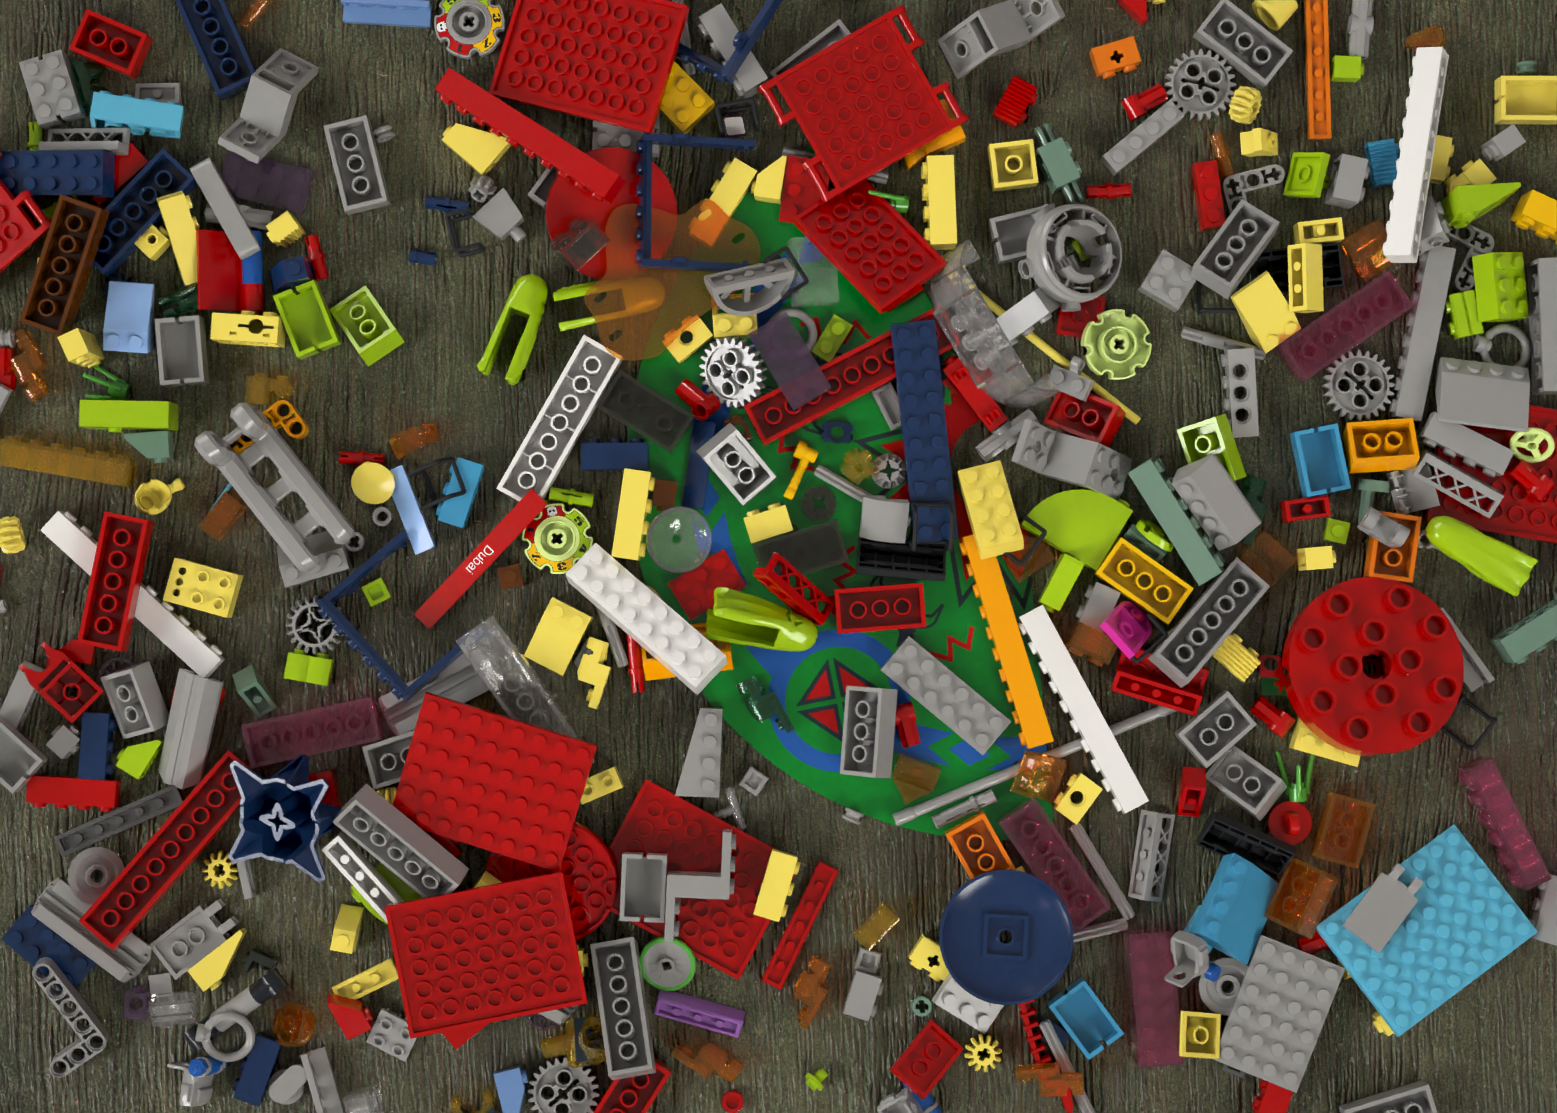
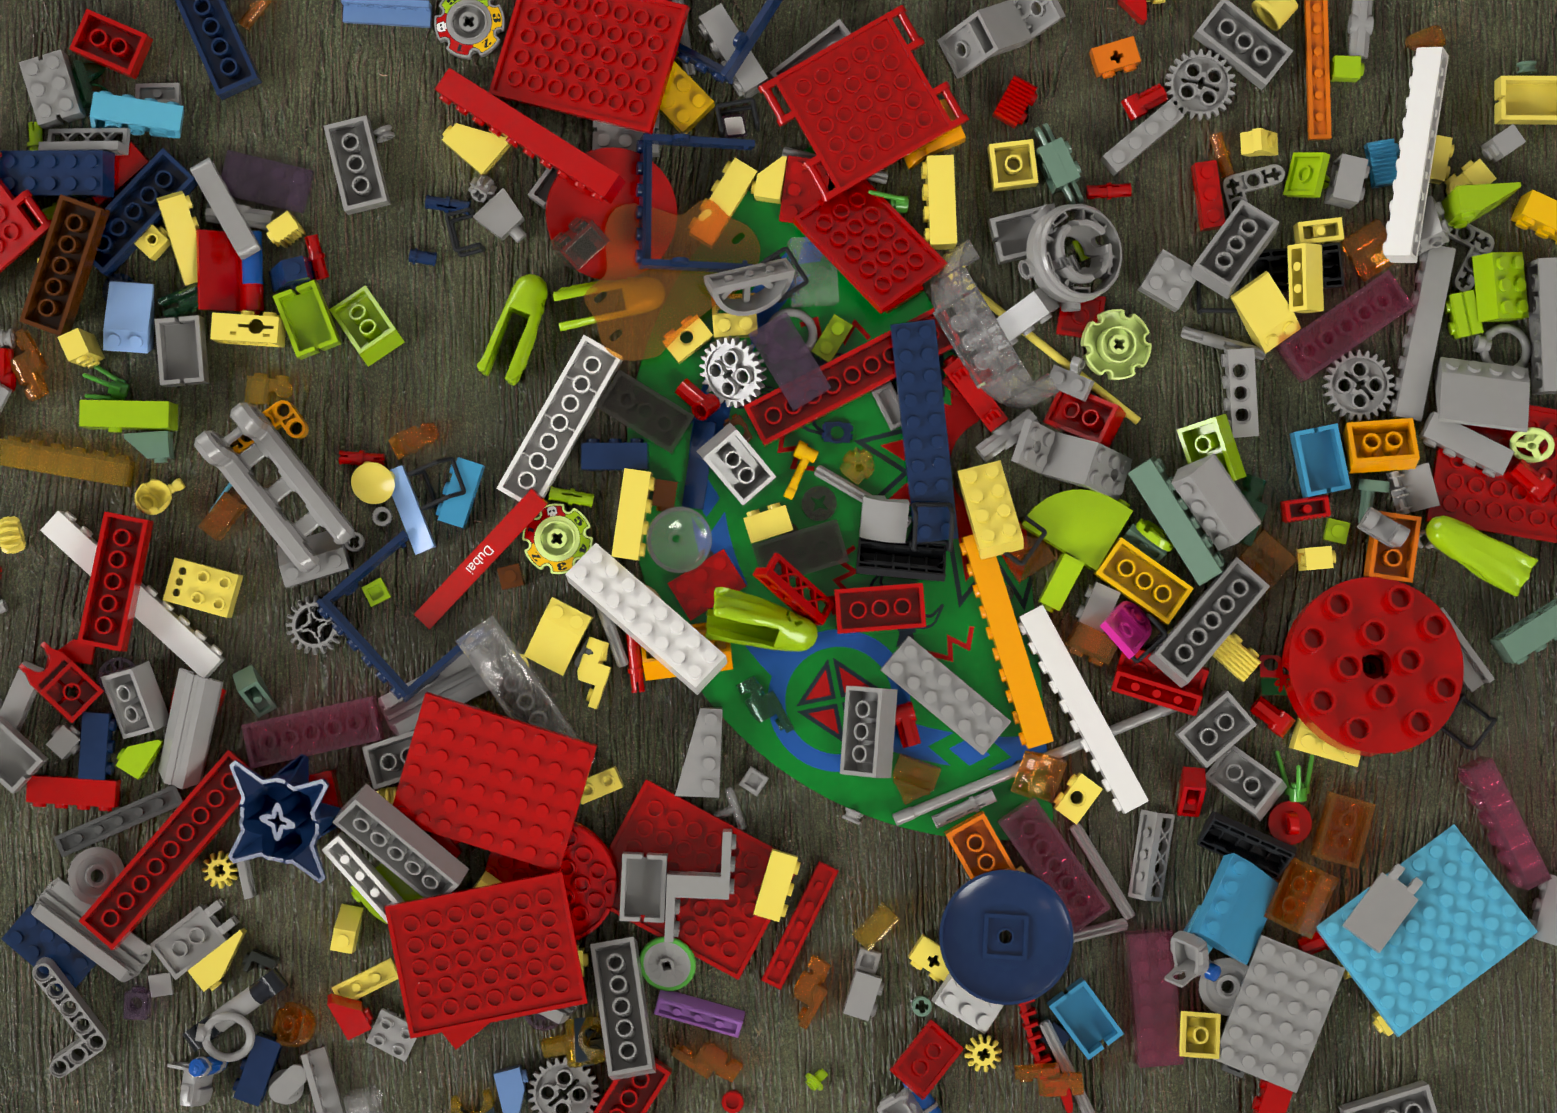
(174, 1009): clear brick -> none
(268, 105): light grey bracket -> none
(308, 668): lime brick -> none
(896, 477): light grey gear -> none
(1245, 105): light yellow gear -> none
(1462, 476): light grey fence -> none

